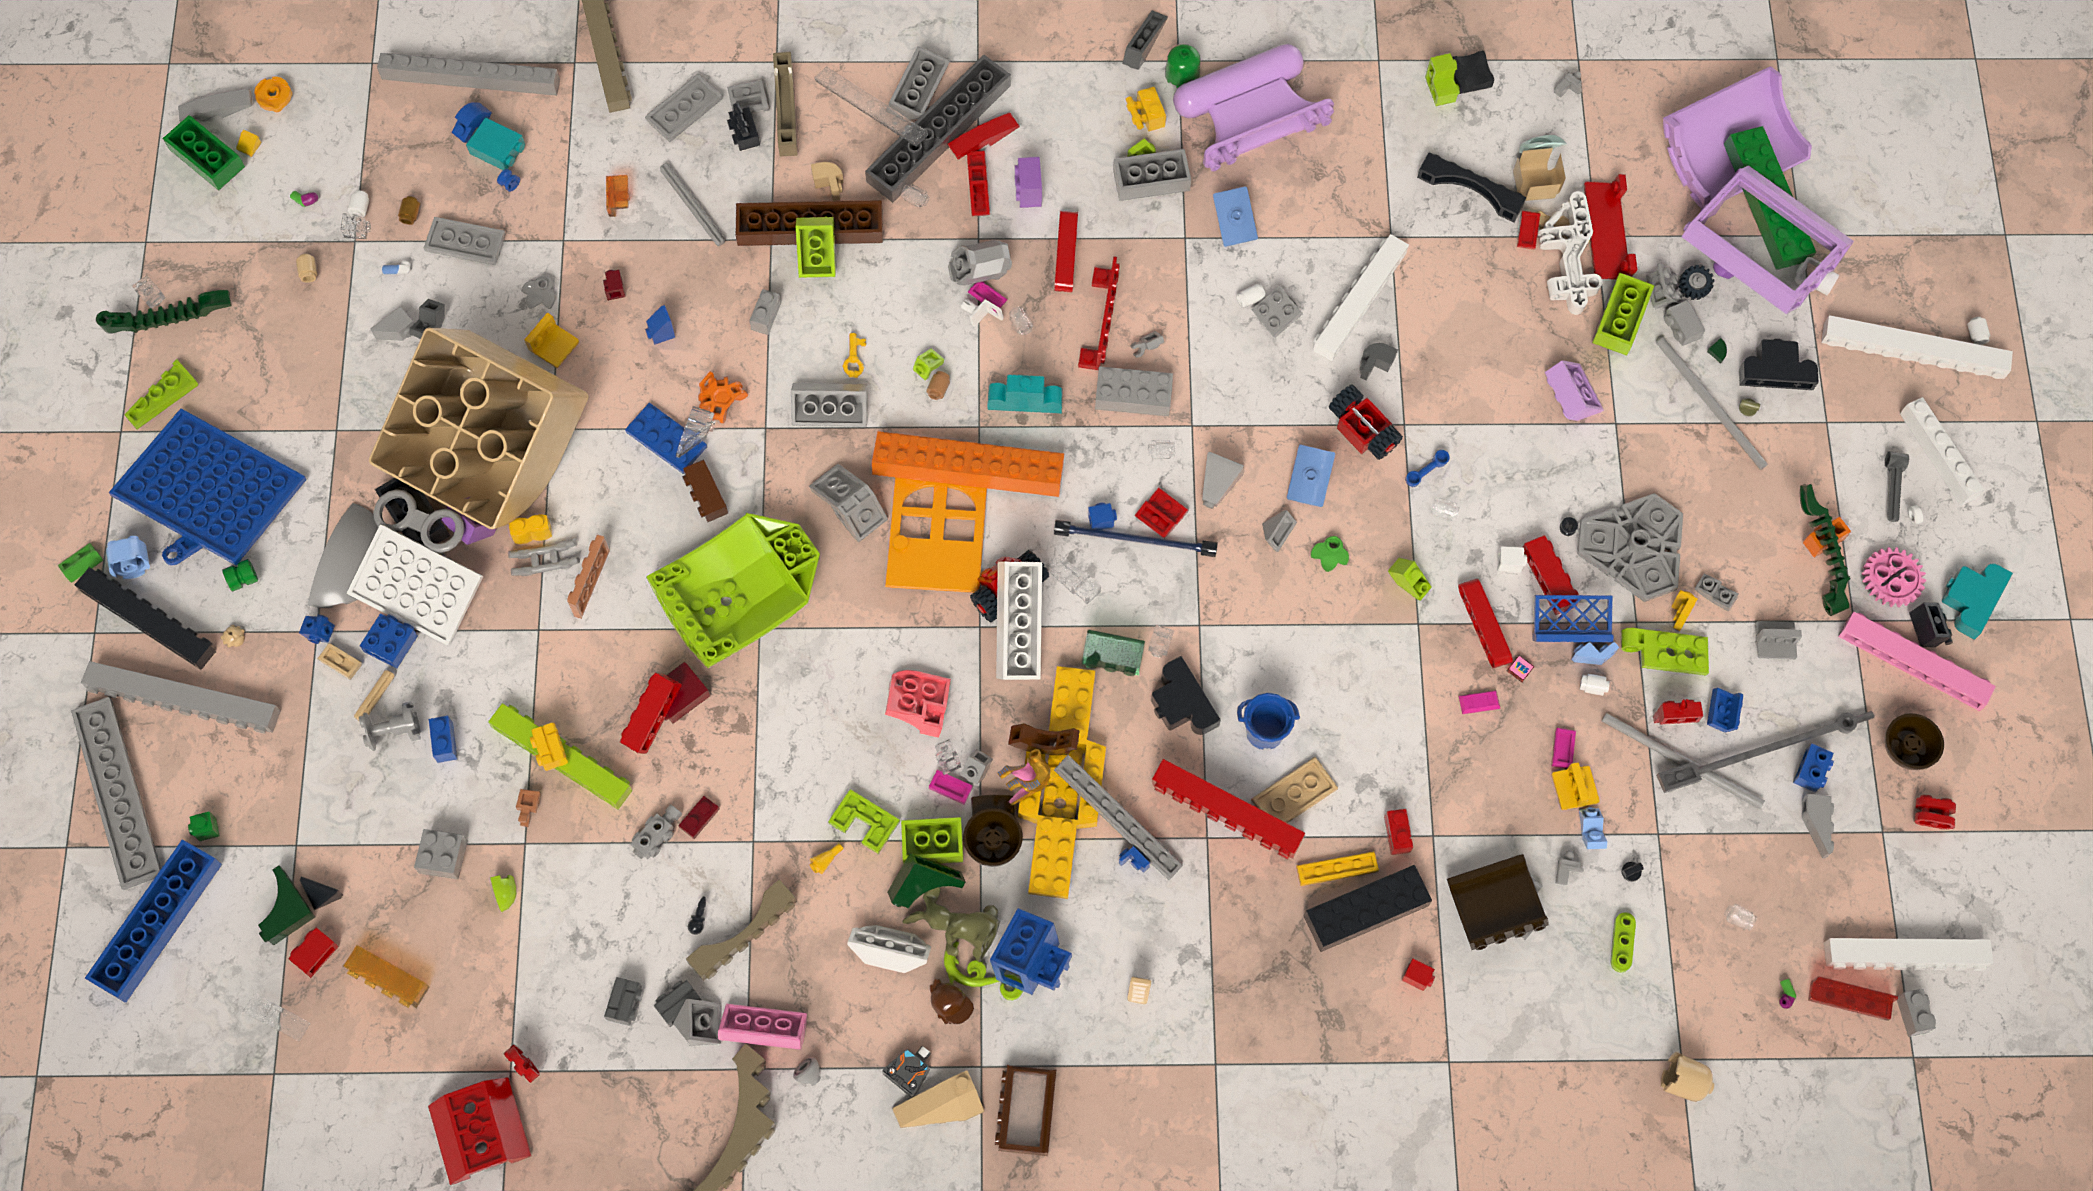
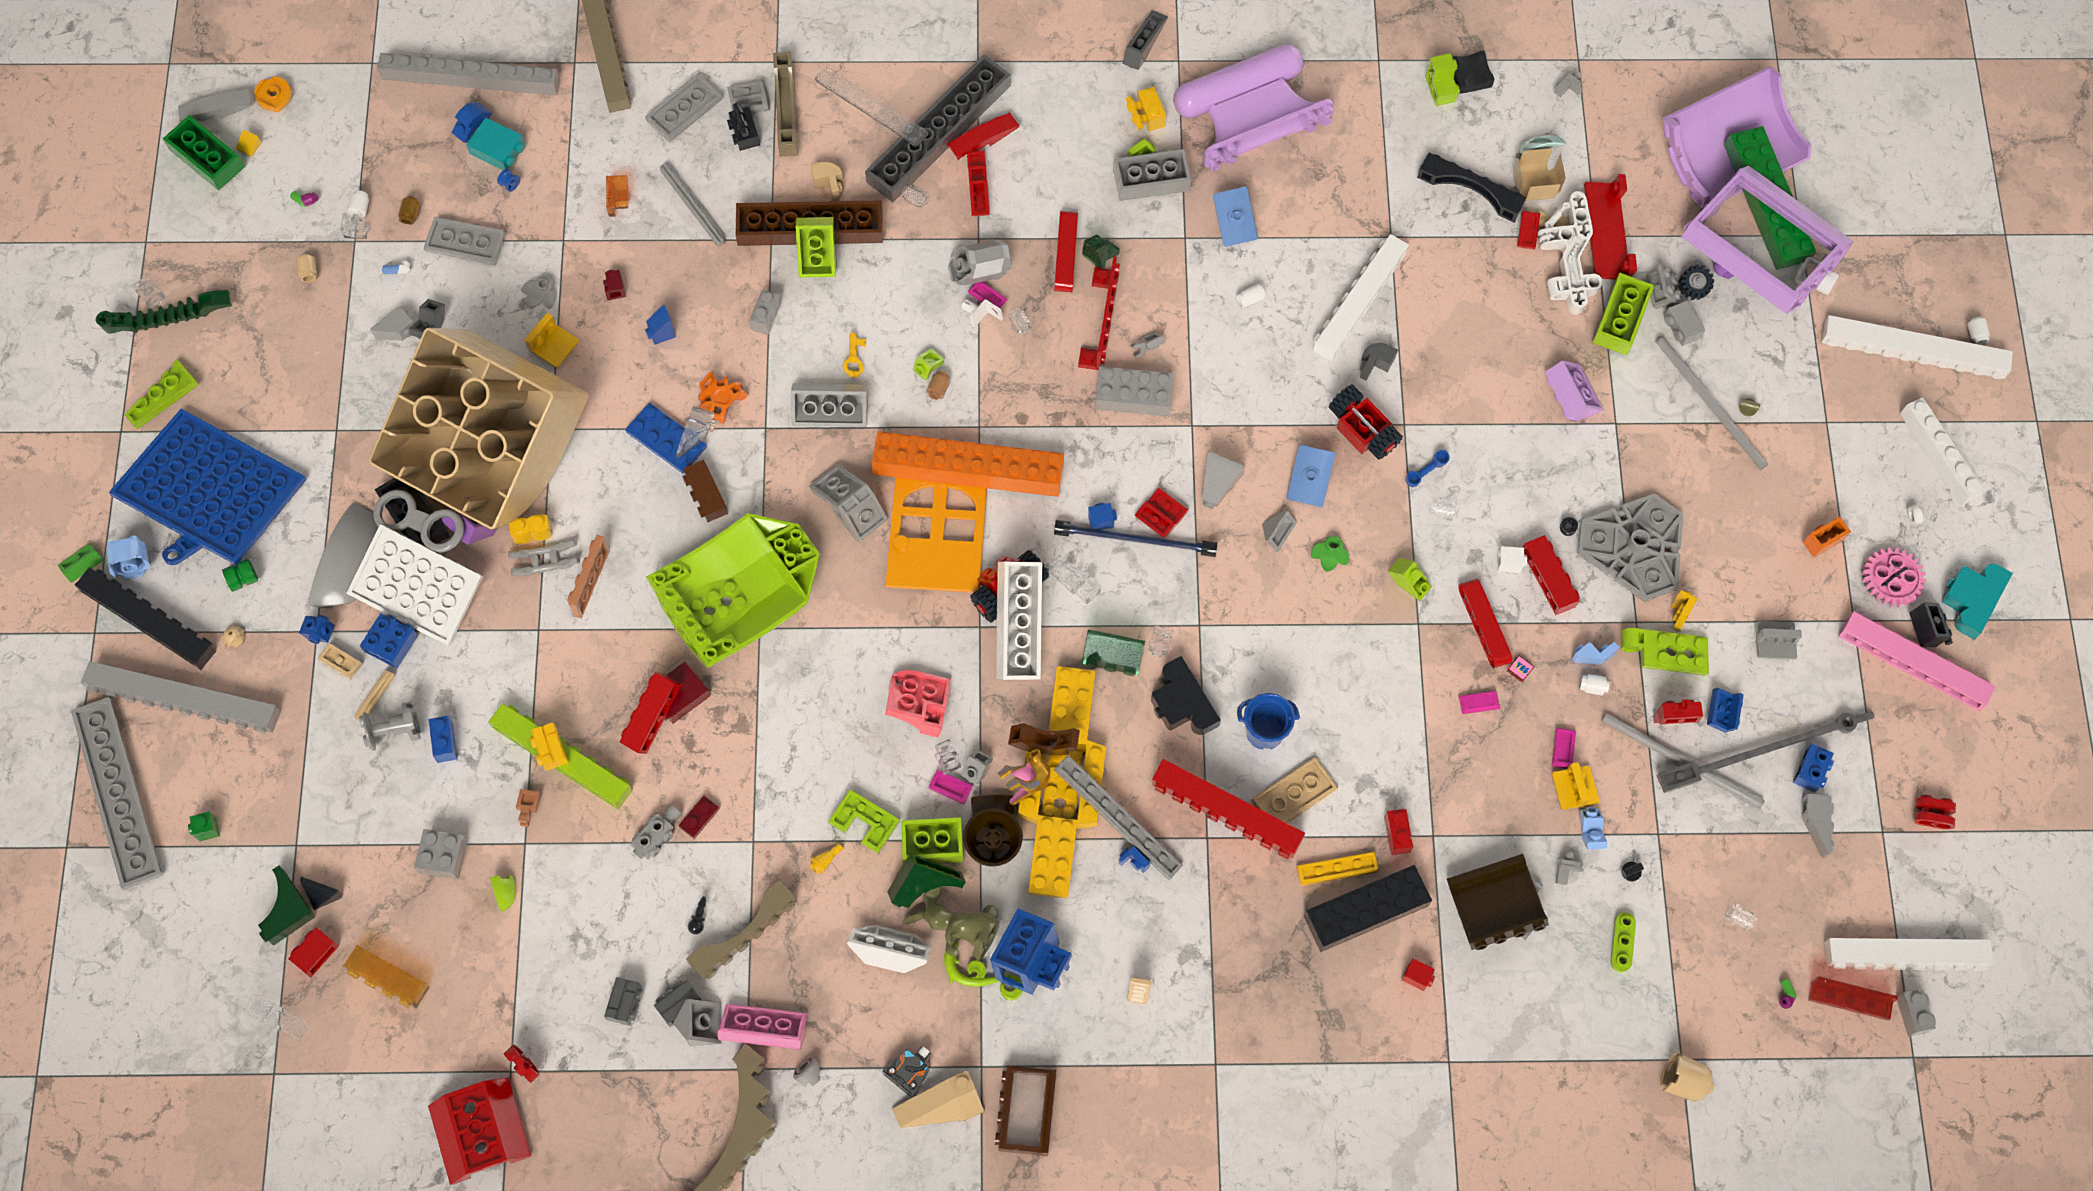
(153, 921): blue brick -> none
(918, 83): light grey slope -> none
(950, 1003): reddish brown hair -> none
(1025, 395): teal brick -> none
(1028, 182): medium lavender brick -> none
(1099, 250): none -> clear green brick
(1182, 65): green cylinder -> none
(1277, 311): light grey plate -> none
(1572, 635): blue fence -> none
(1716, 593): light grey slope -> none
(1718, 350): dark green tile -> none
(1778, 367): black brick -> none
(1836, 599): dark green piece -> none
(1896, 464): dark grey axle -> none
(1919, 735): dark brown piece -> none

